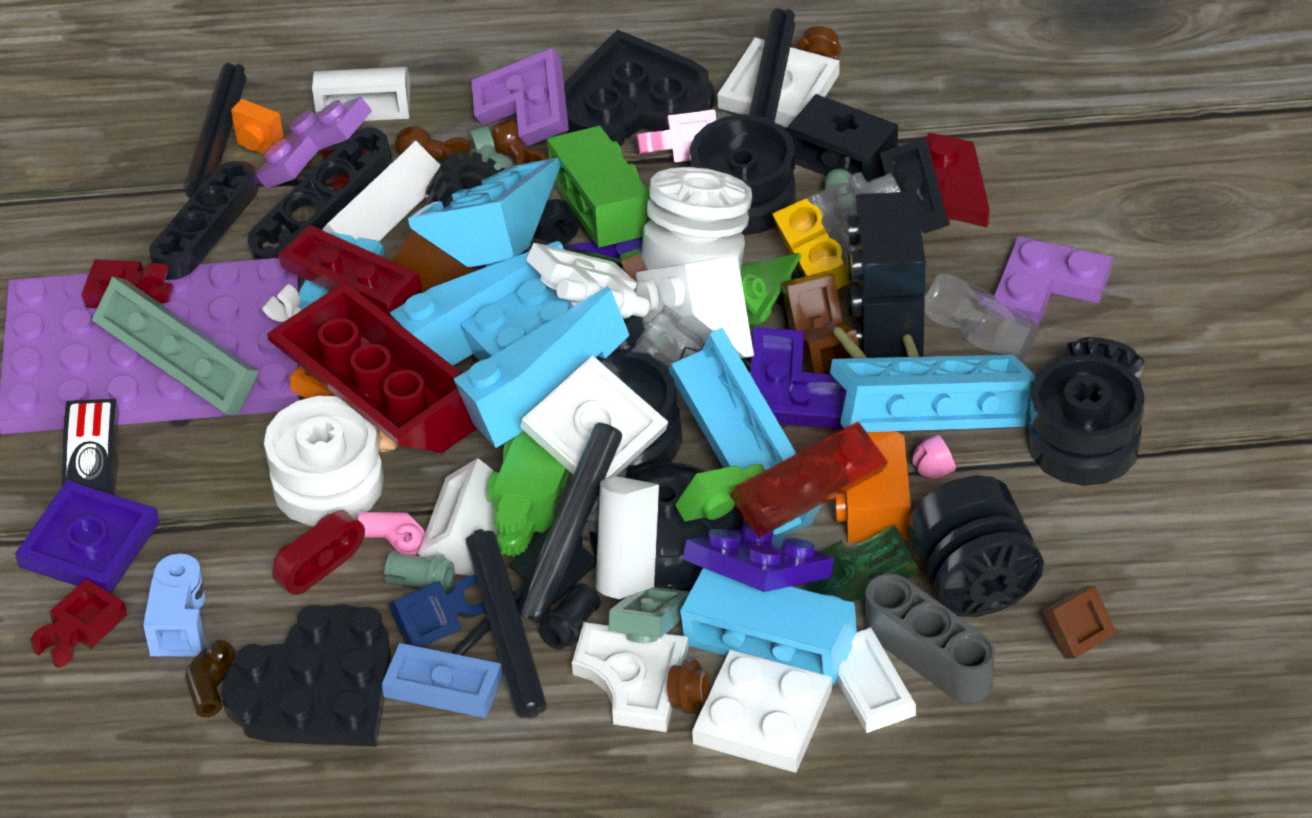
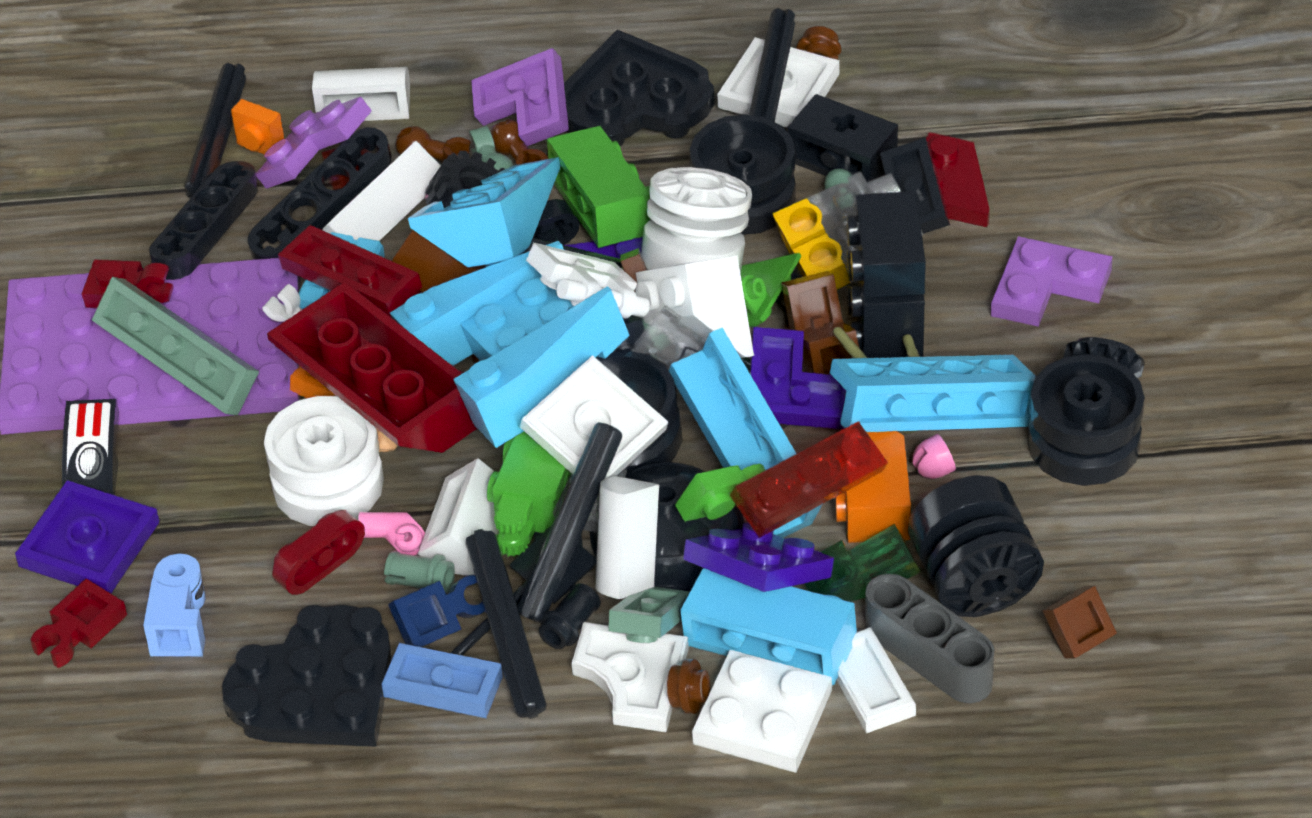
(206, 674): dark brown arm -> none
(678, 137): plate -> none
(980, 317): clear brick -> none

